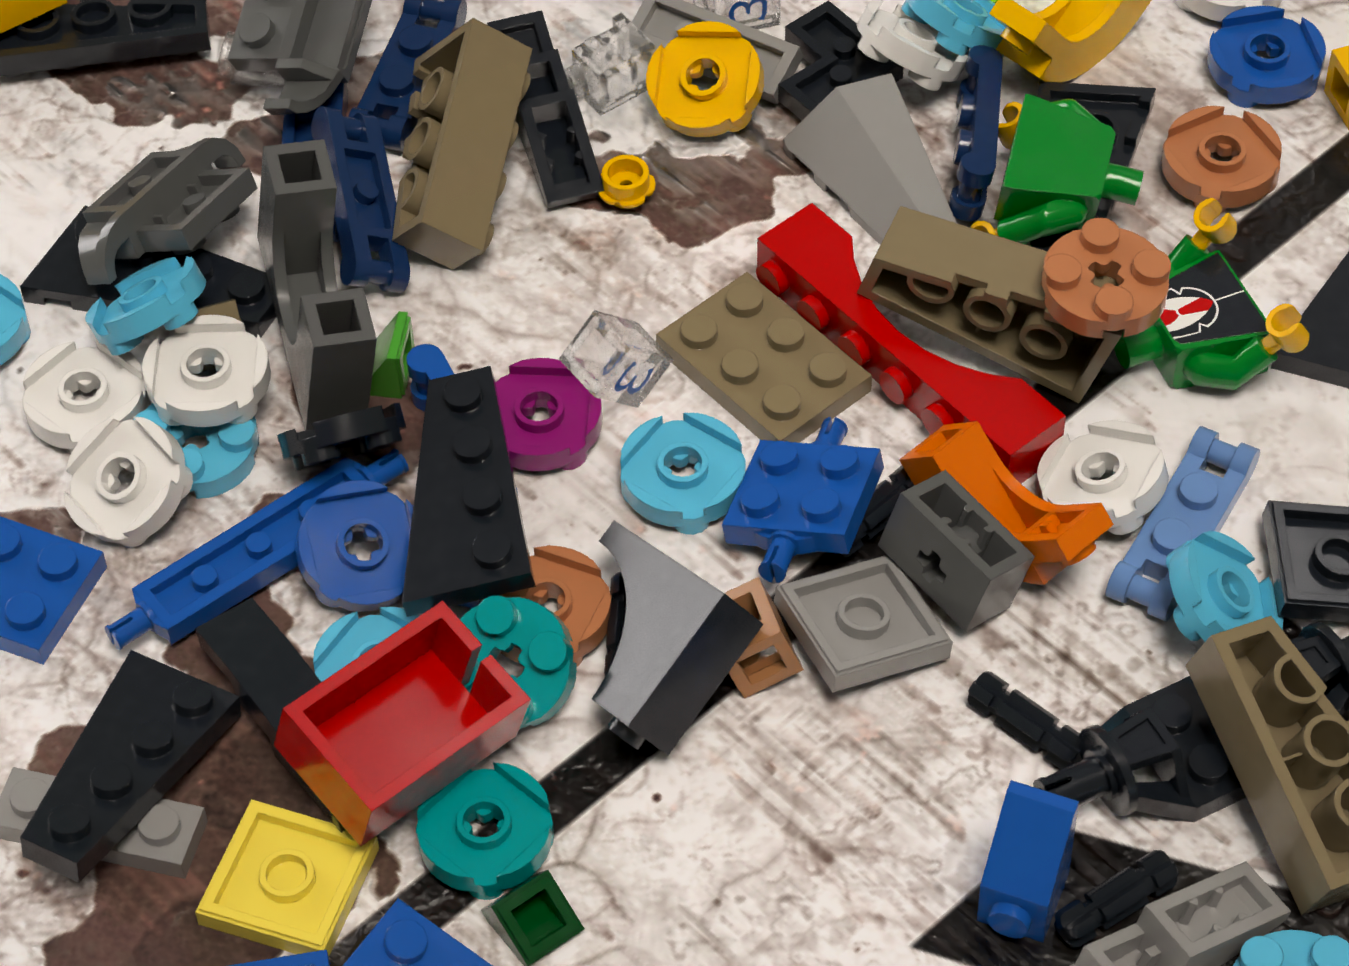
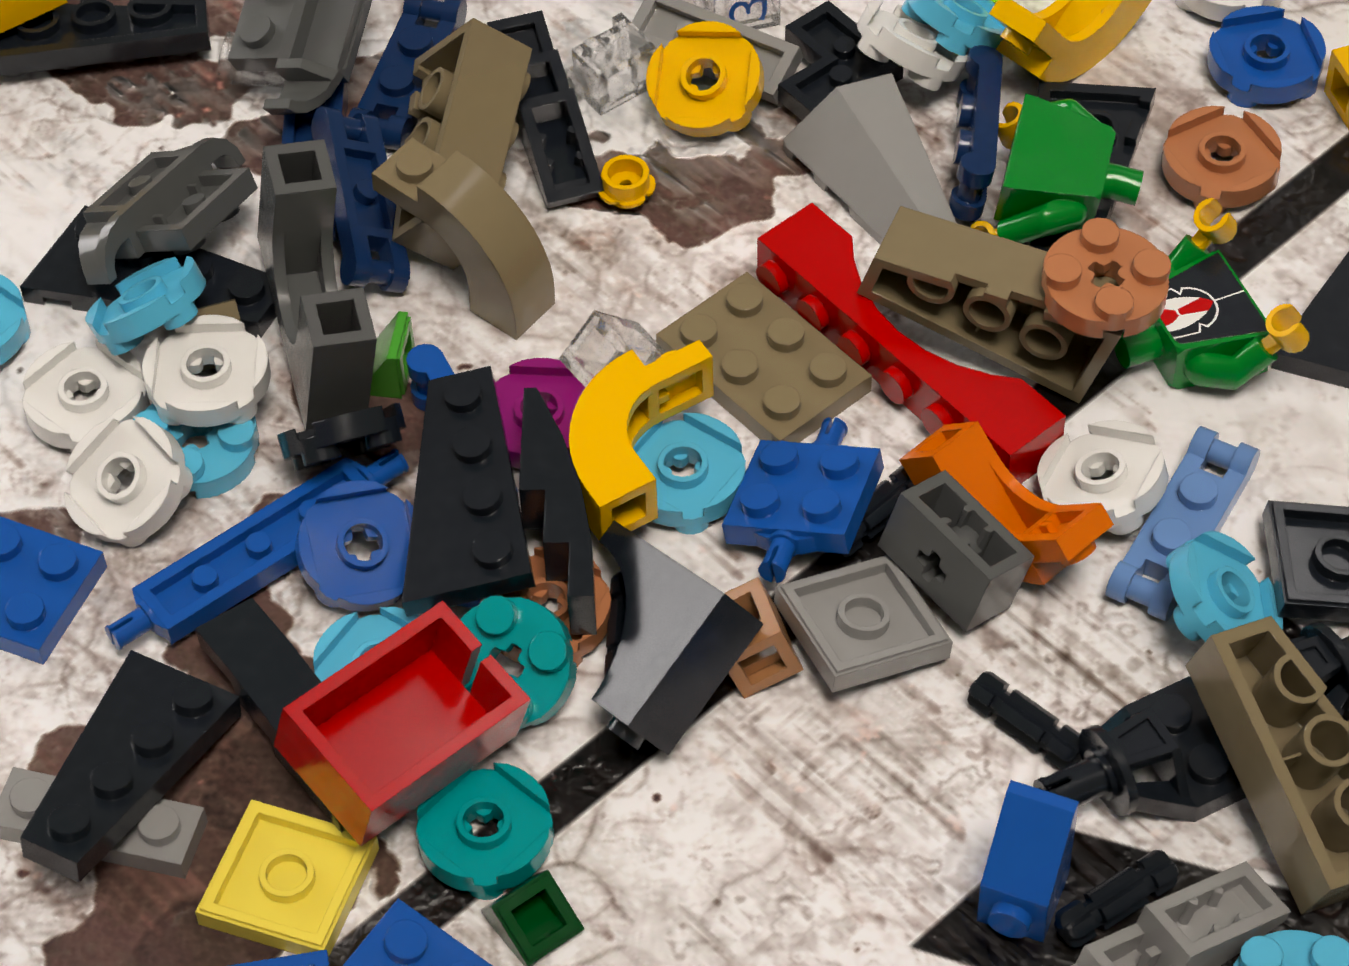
(483, 227): none -> dark tan arch
(555, 502): none -> black slope
(612, 417): none -> yellow arch

